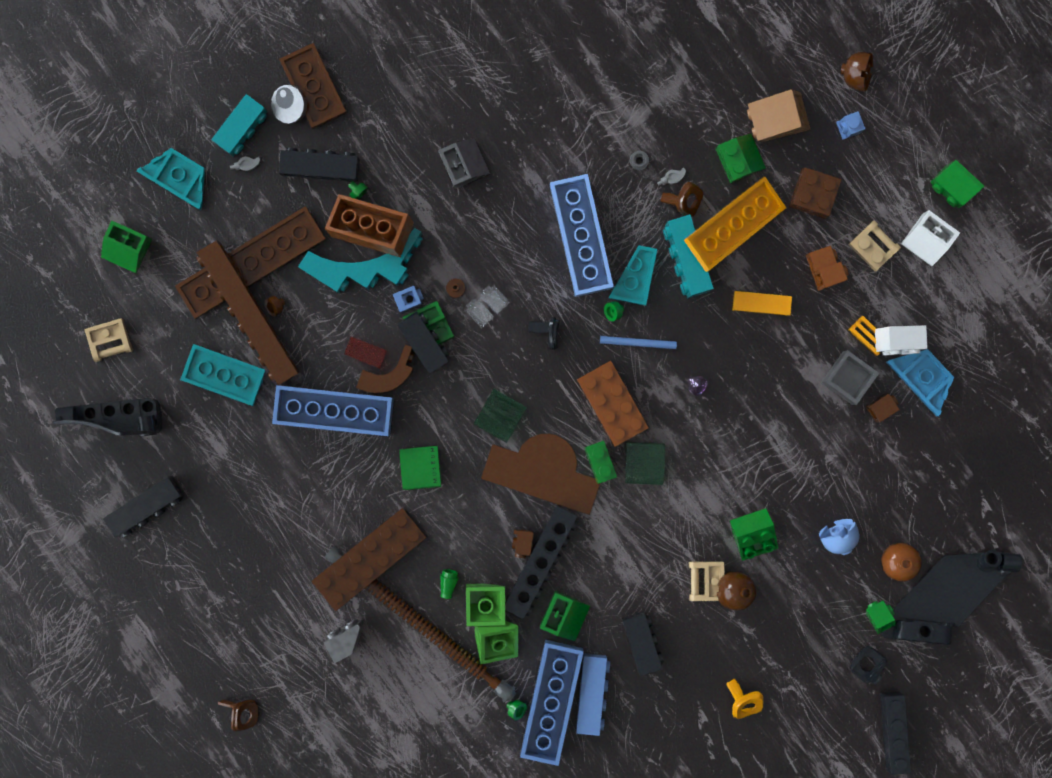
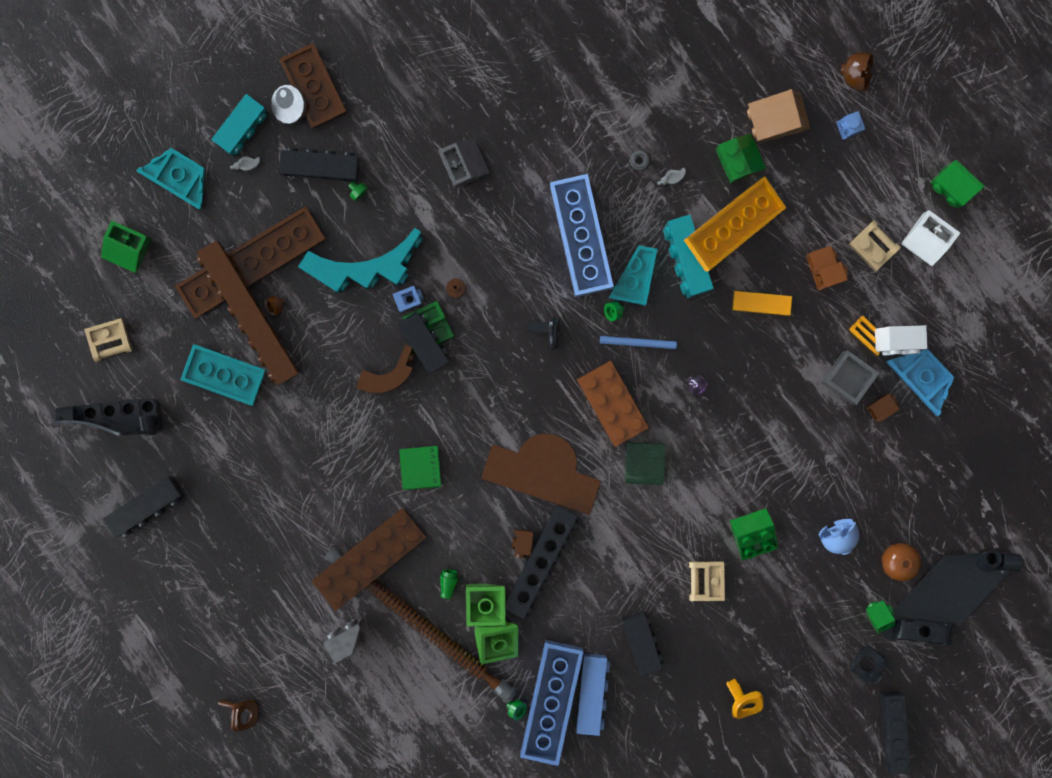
(333, 410): medium blue brick -> none
(365, 352): clear red tile -> none
(369, 225): dark orange brick -> none
(479, 312): clear piece -> none
(500, 415): clear green slope -> none
(564, 616): green slope -> none
(600, 462): green brick -> none
(681, 200): reddish brown piece -> none
(736, 591): reddish brown cylinder -> none
(815, 193): reddish brown brick -> none

